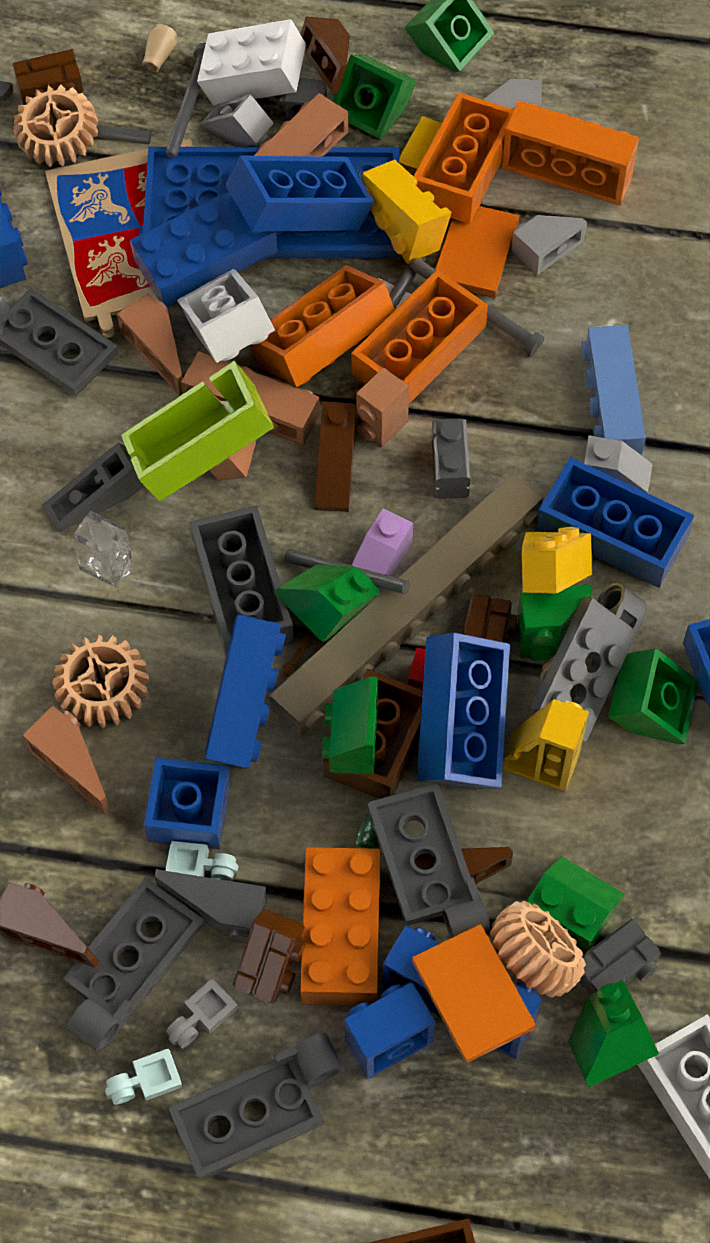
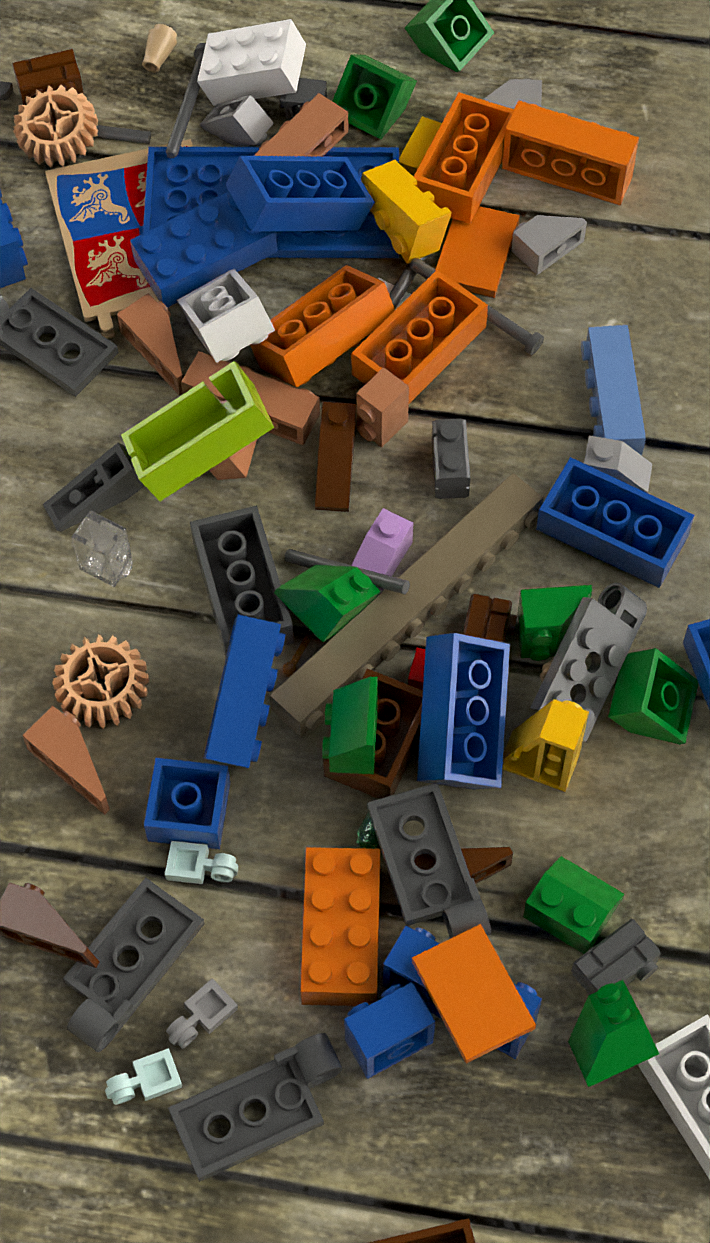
(221, 903): dark grey slope -> none
(269, 956): reddish brown brick -> none
(326, 48): reddish brown slope -> none
(537, 949): light nougat gear -> none
(555, 559): yellow wedge -> none

